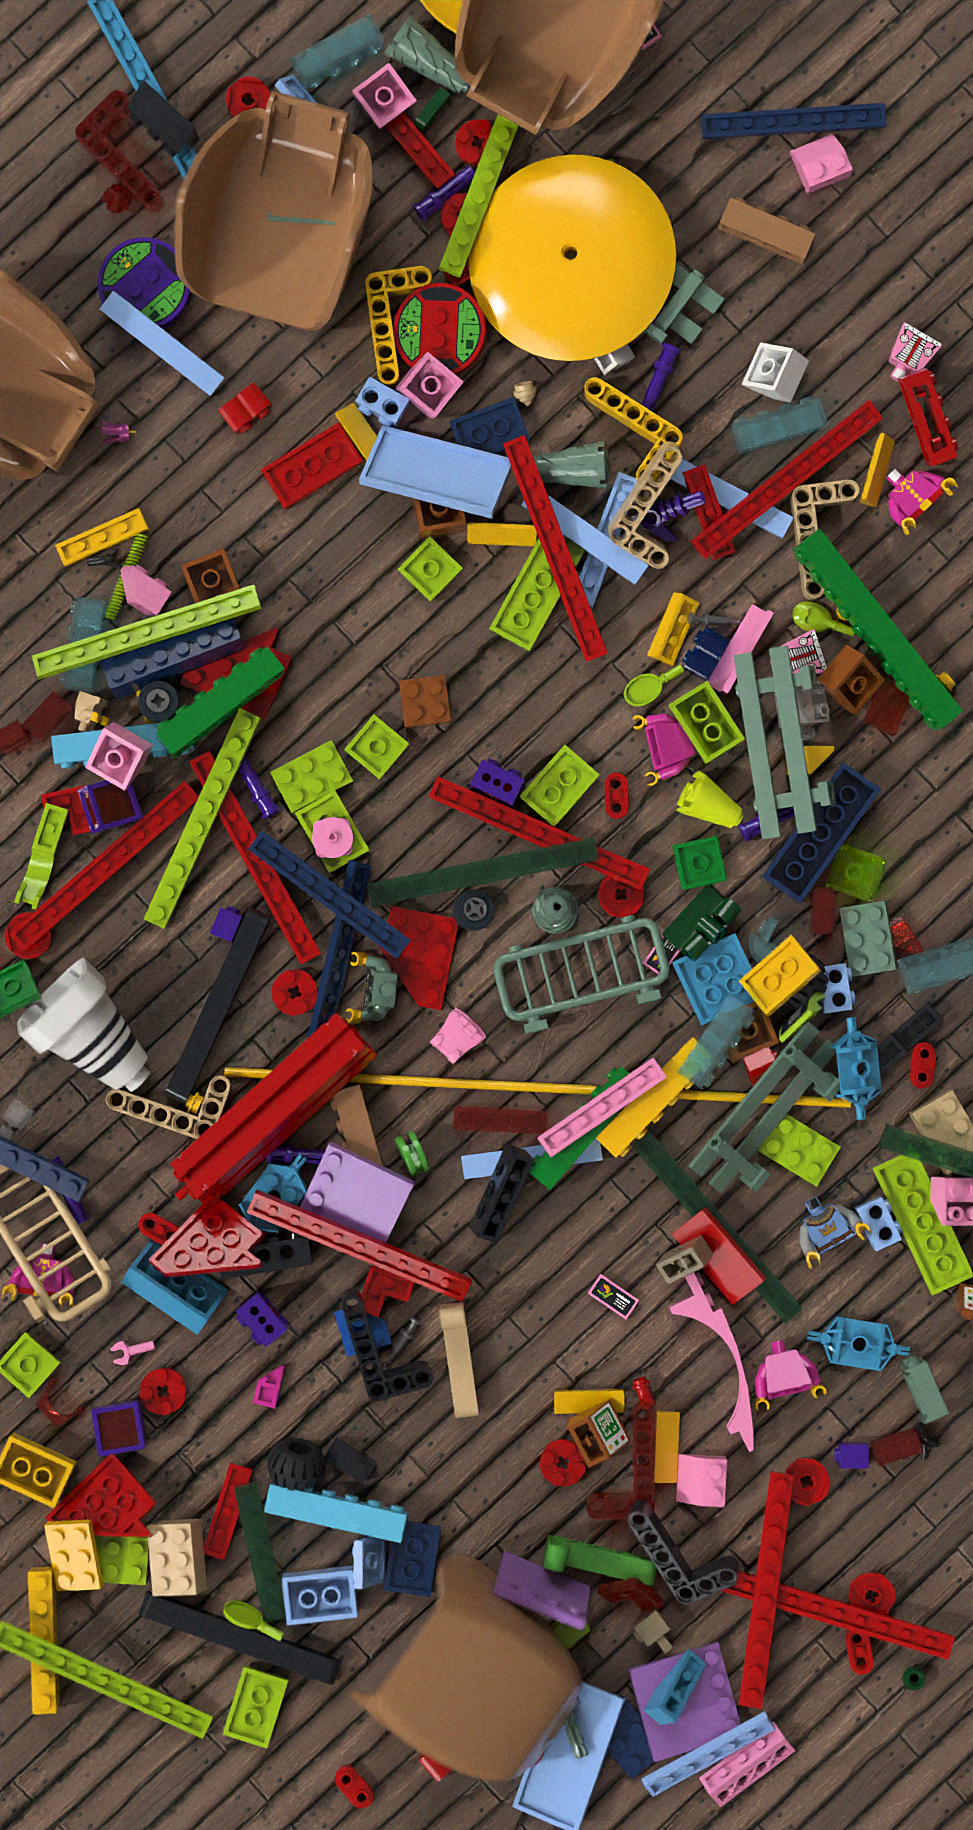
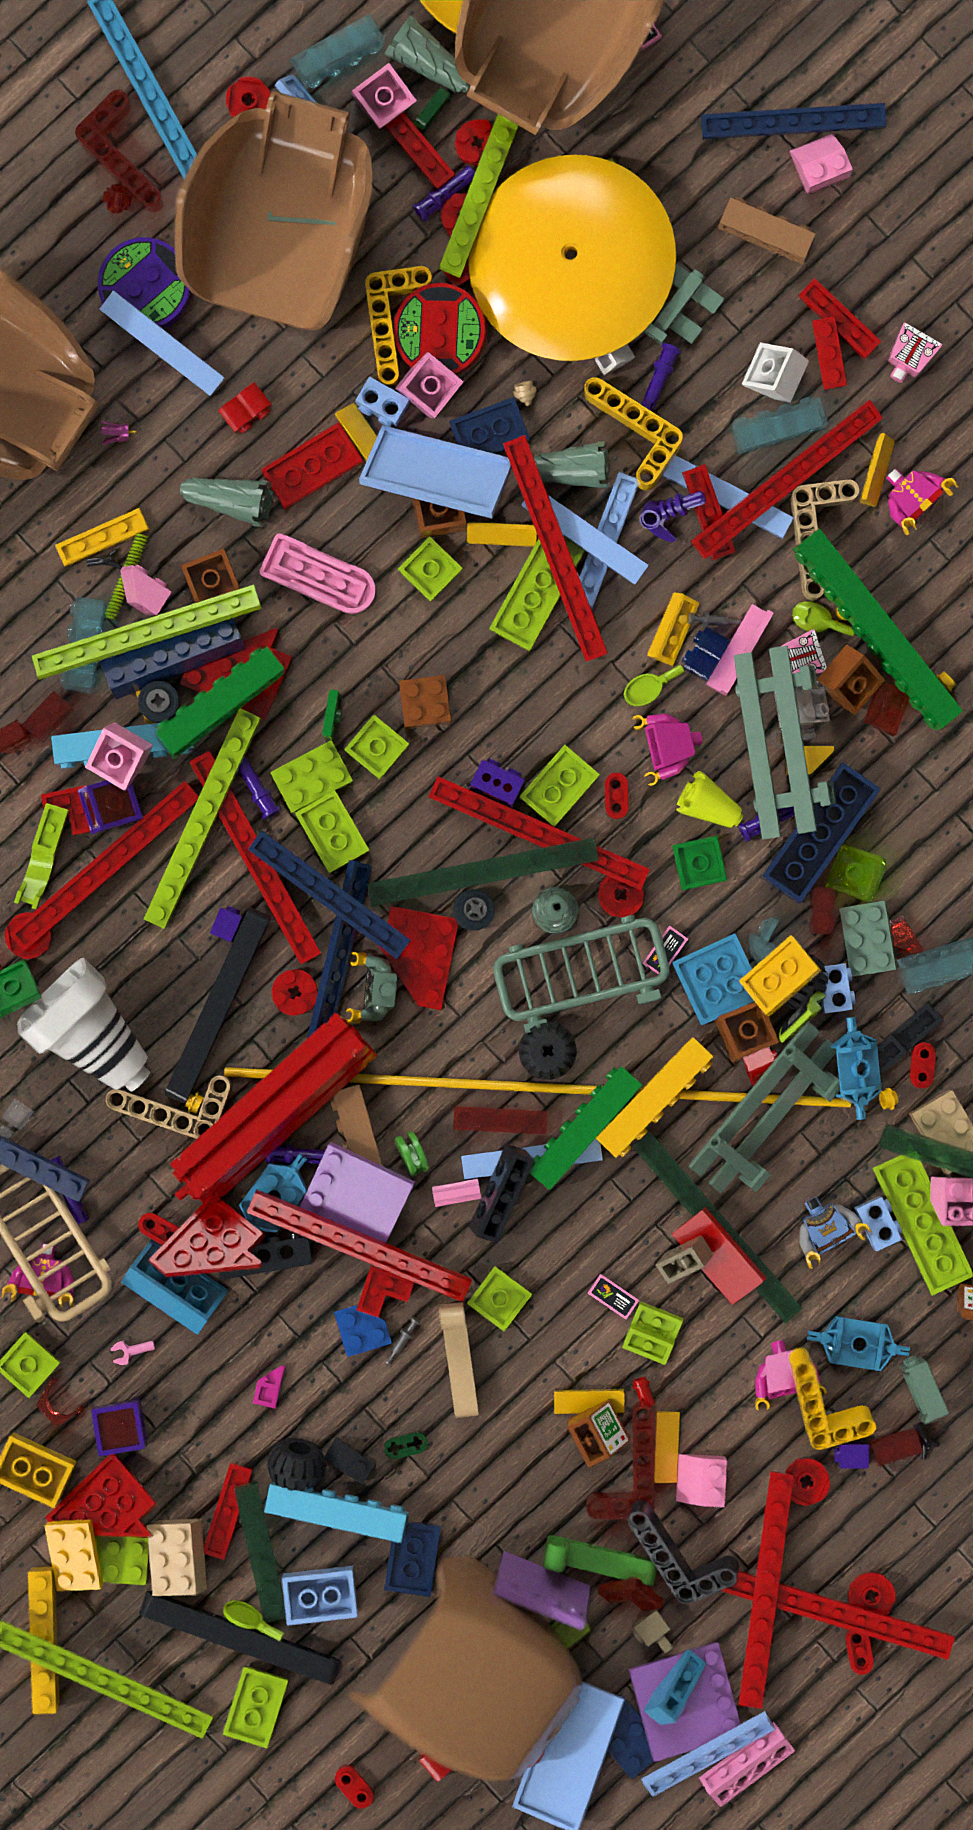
(88, 711): tan piece -> none
(161, 1377): red plate -> none
(162, 121): black slope -> none
(240, 499): none -> sand green cone
(262, 1319): dark purple piece -> none
(318, 575): none -> bright pink piece
(332, 714): none -> green plate
(332, 837): bright pink piece -> none
(369, 1562): light blue plate -> none
(371, 1355): black beam -> none
(407, 1450): none -> dark green beam
(456, 1192): none -> bright pink axle
(457, 1035): bright pink piece -> none
(499, 1298): none -> lime plate
(547, 1067): none -> black wheel
(558, 1475): red plate -> none
(575, 1737): sand green axle -> none
(601, 1107): bright pink plate -> none
(643, 505): tan beam -> none
(652, 1332): none -> lime slope
(699, 1307): bright pink slope -> none
(701, 923): dark green panel -> none
(706, 722): lime slope -> none
(716, 1041): clear light blue brick -> none
(799, 1149): lime plate -> none
(824, 1429): none -> yellow beam
(829, 353): none -> red plate
(849, 327): none -> red plate
(888, 1098): none -> yellow plate
(919, 1683): dark green plate -> none
(941, 423): red brick -> none

